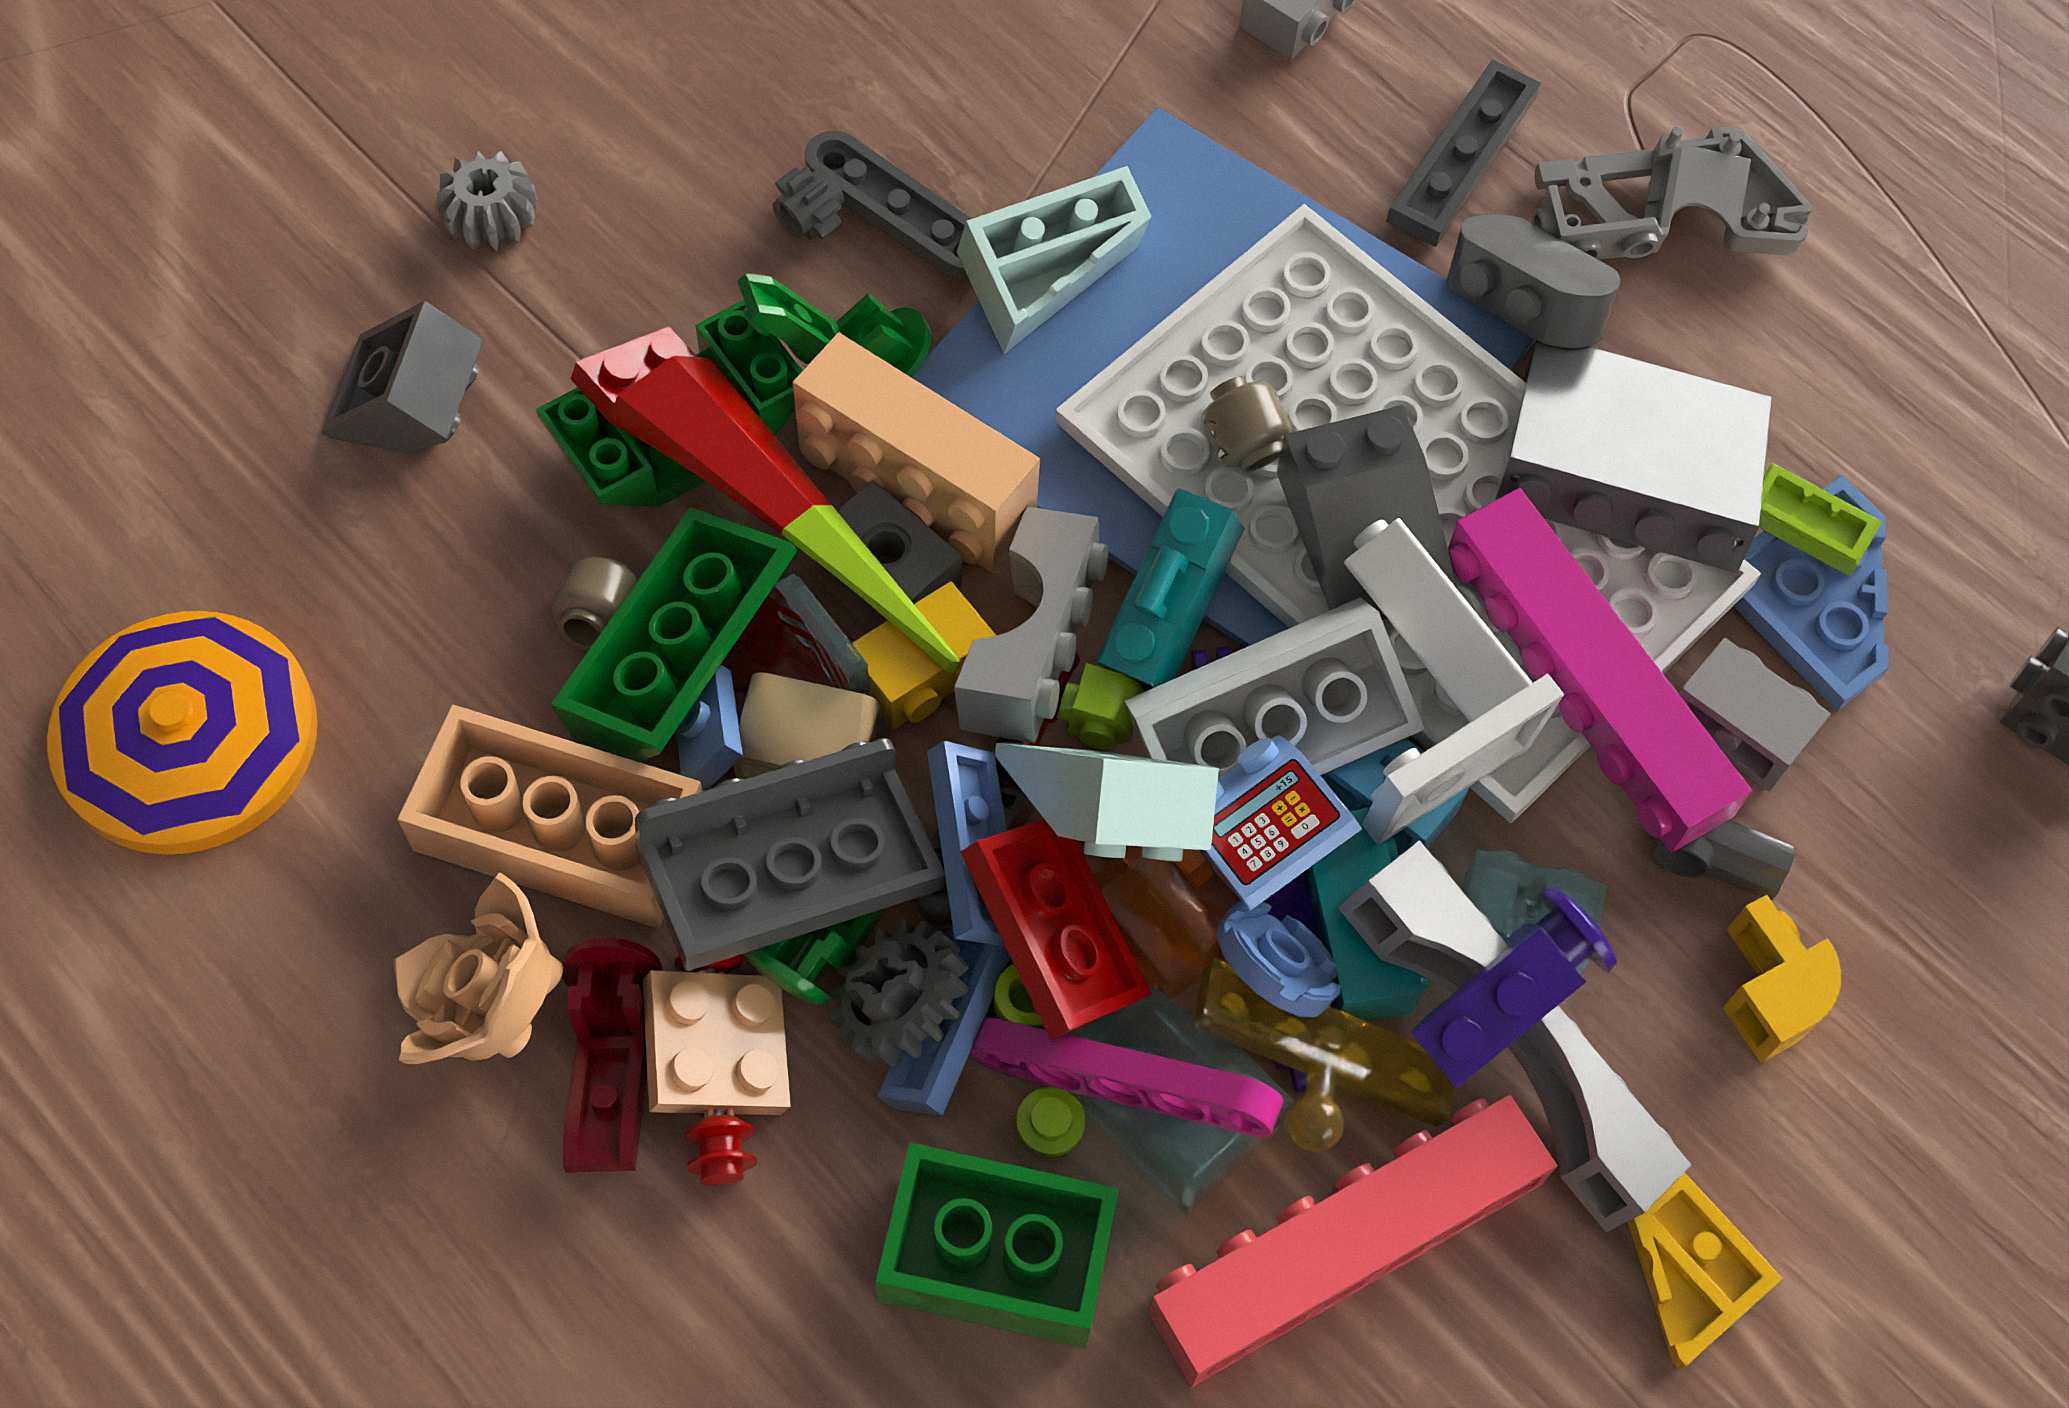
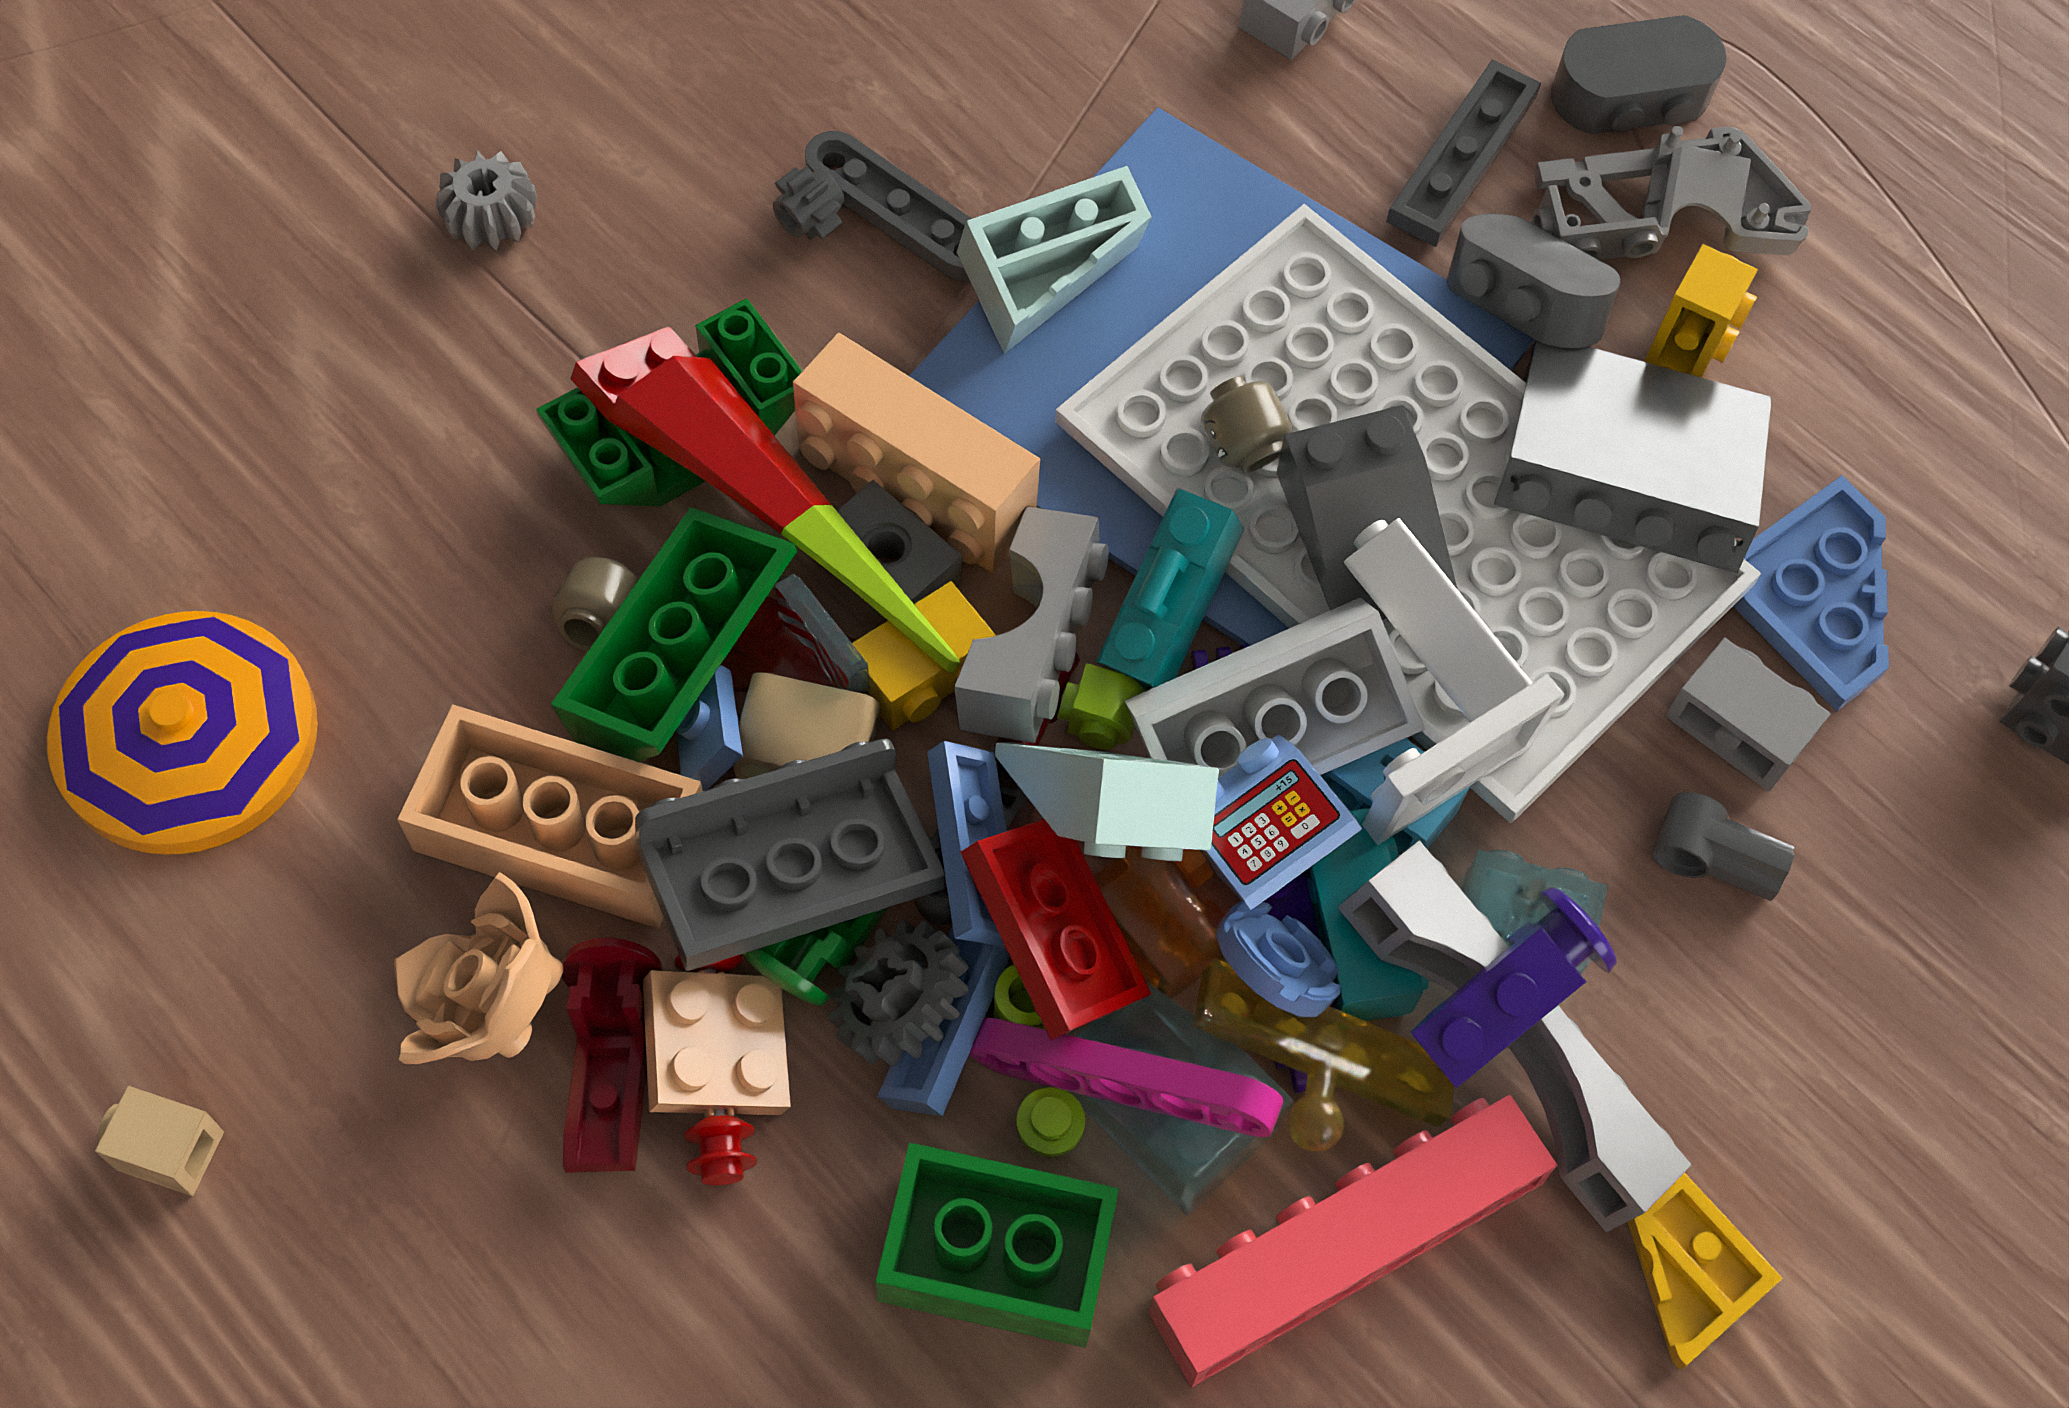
(158, 1140): none -> tan brick
(405, 382): dark grey slope -> none
(895, 336): green piece -> none
(1608, 680): dark pink brick -> none
(1638, 74): none -> dark grey brick
(1701, 312): none -> yellow brick
(1792, 983): yellow brick -> none
(1815, 520): lime plate -> none

